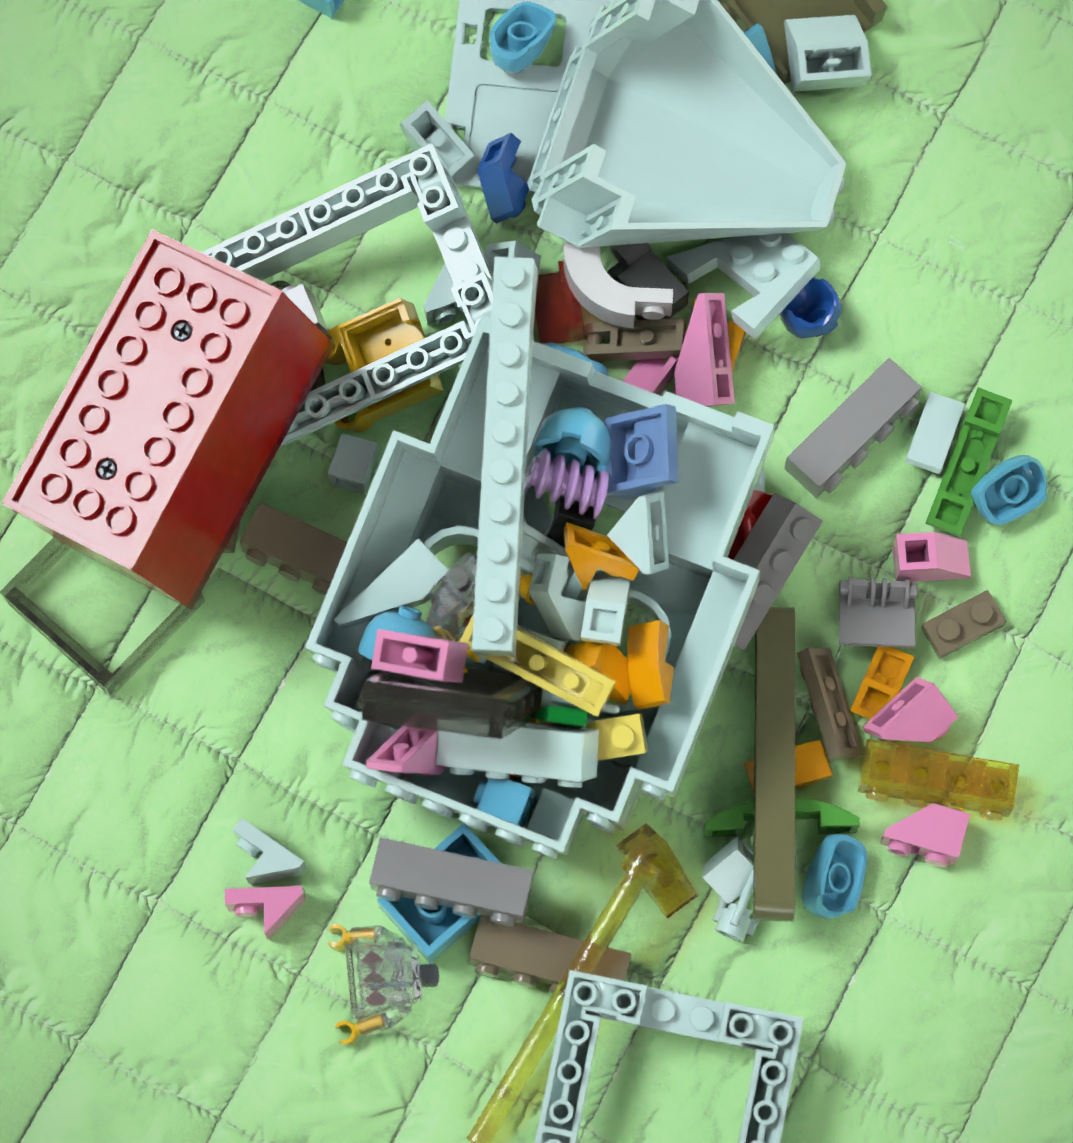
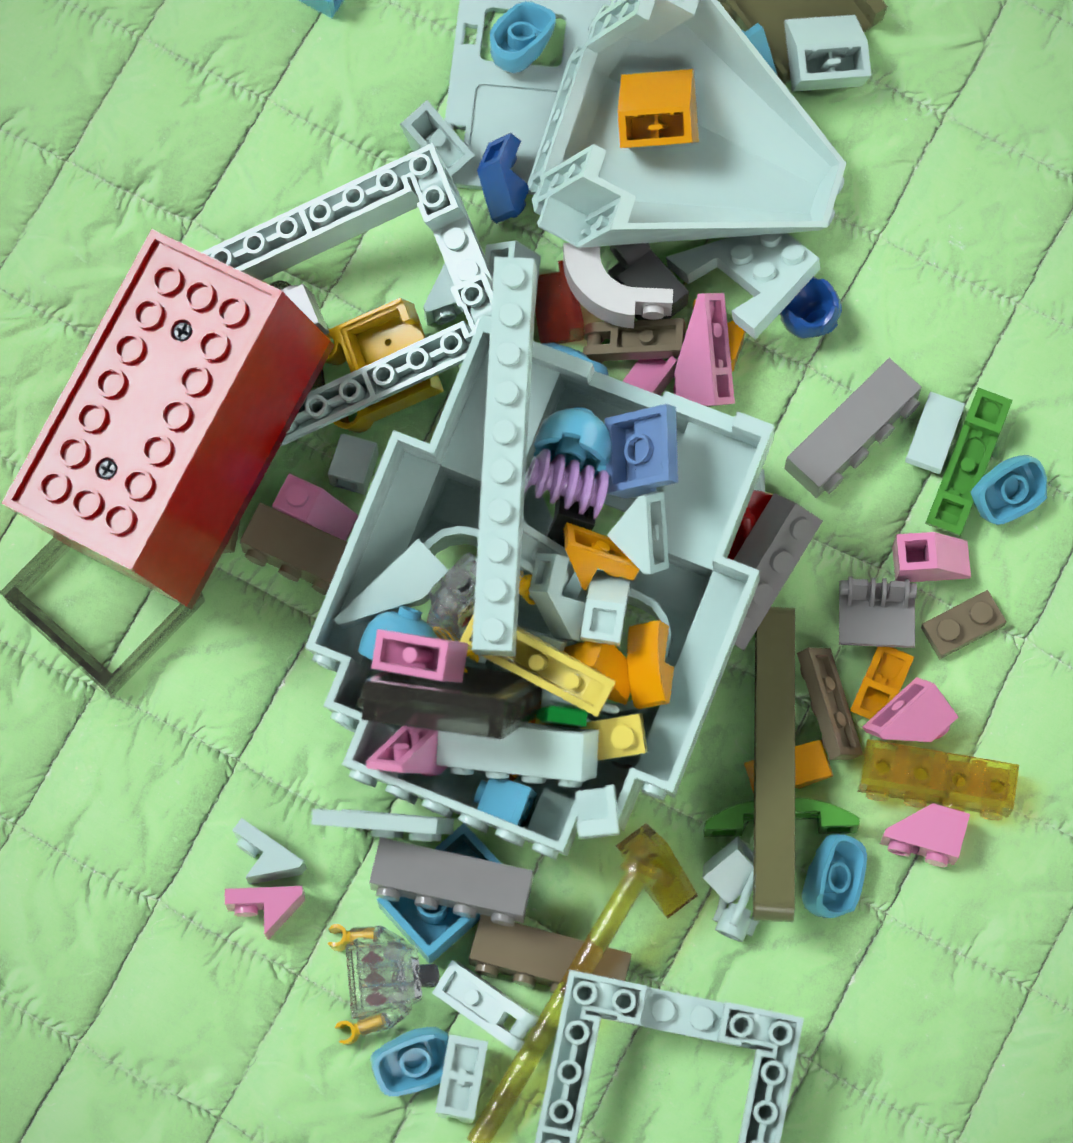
(315, 507): none -> bright pink slope
(386, 824): none -> light aqua wing
(410, 1061): none -> medium azure piece
(461, 1078): none -> light aqua hinge
(484, 1005): none -> light aqua plate
(597, 813): none -> light aqua panel
(657, 109): none -> light orange slope

